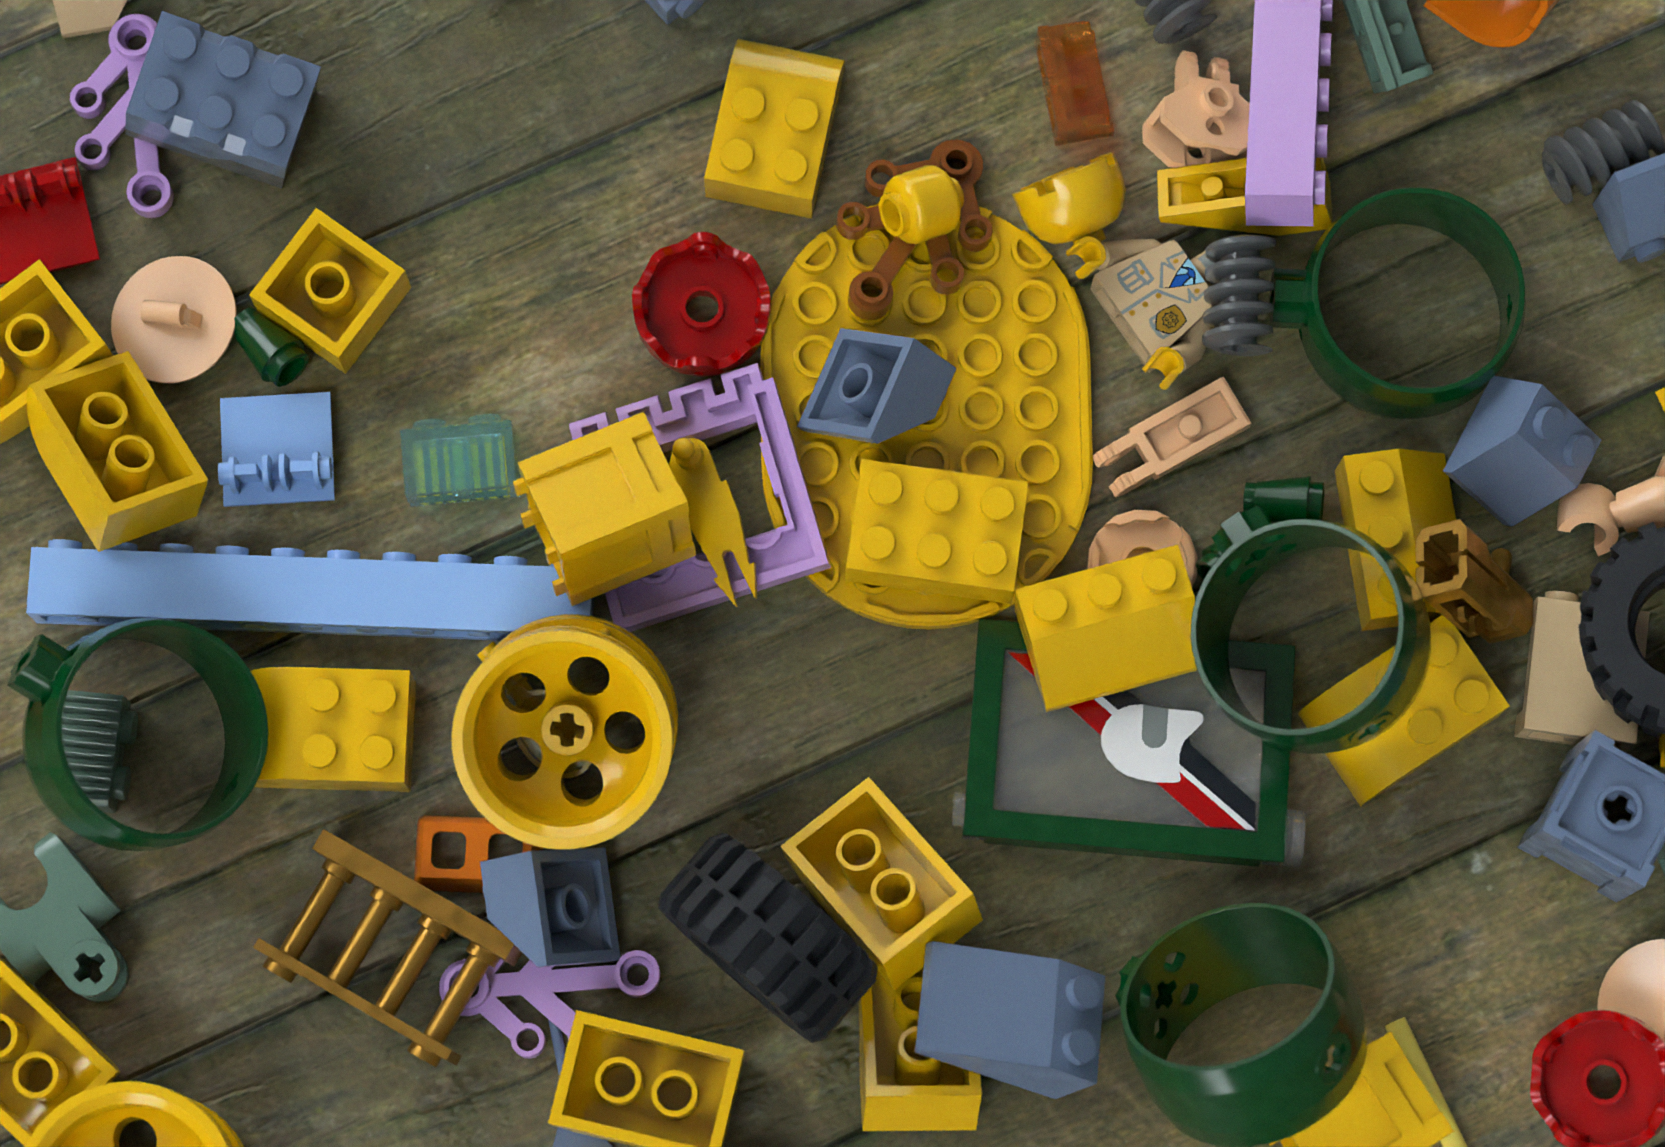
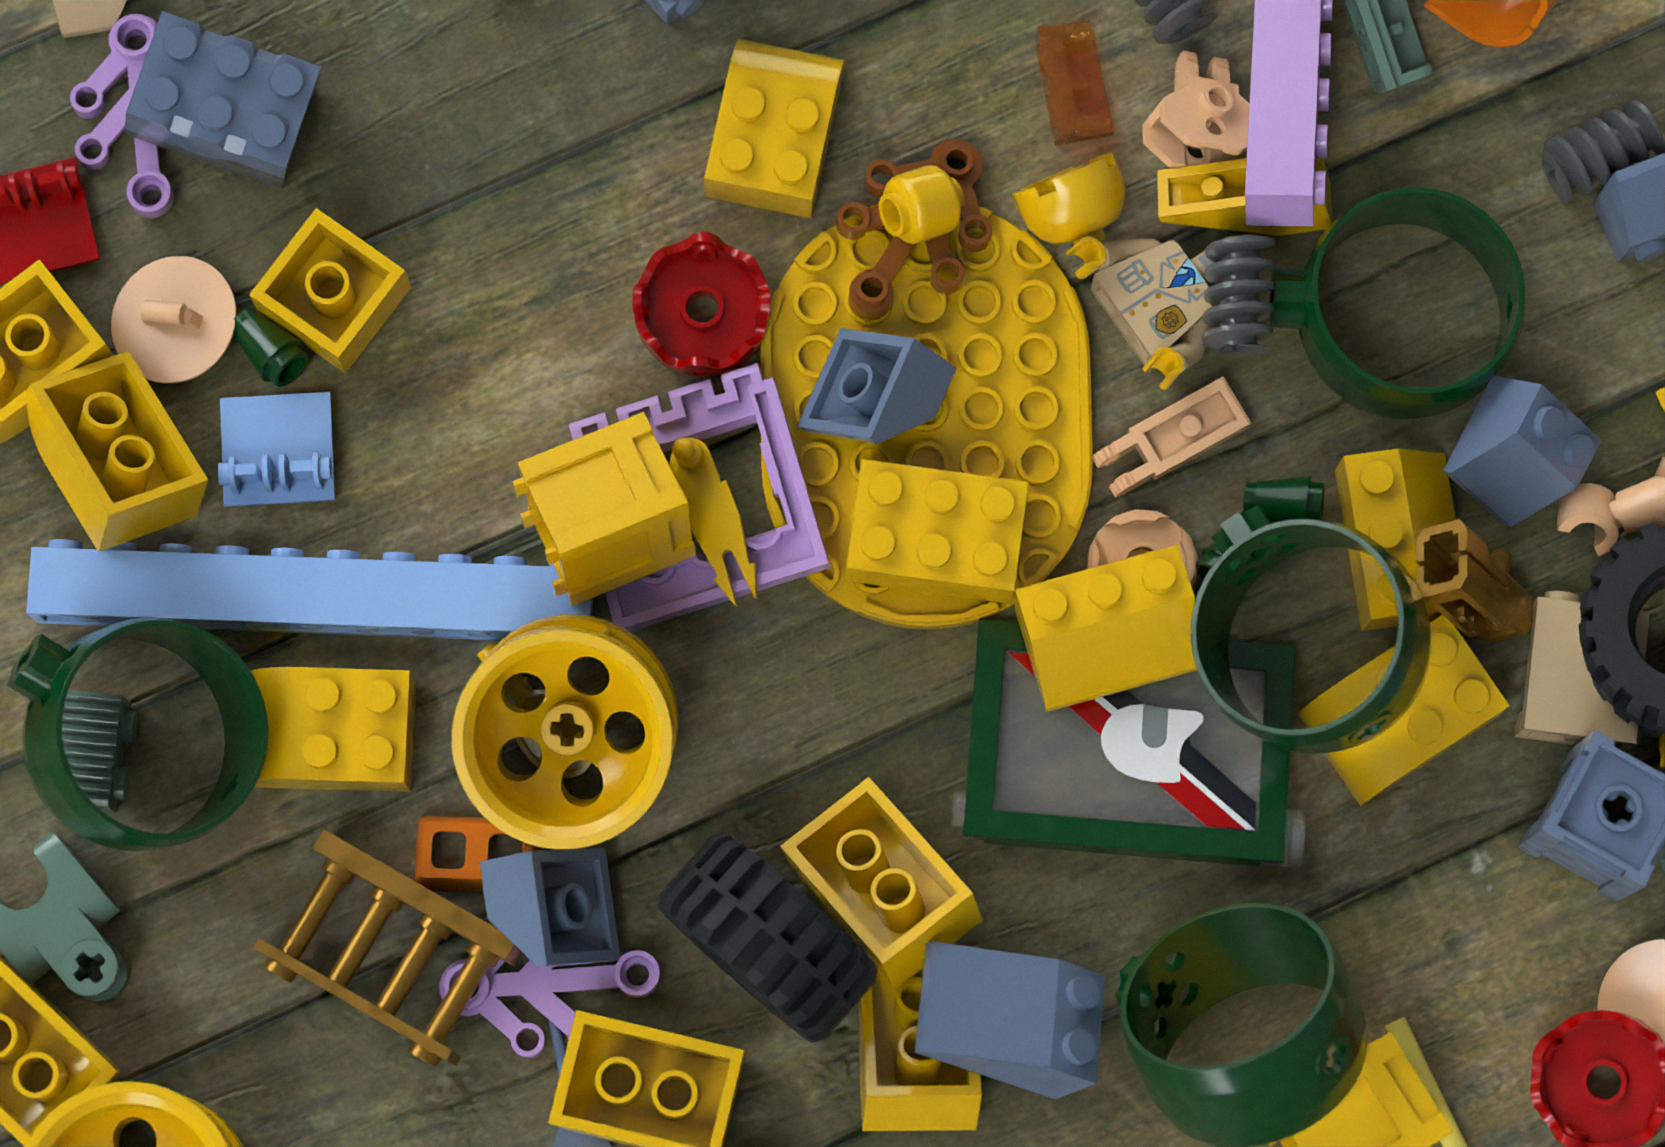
(459, 460): clear light blue brick -> none

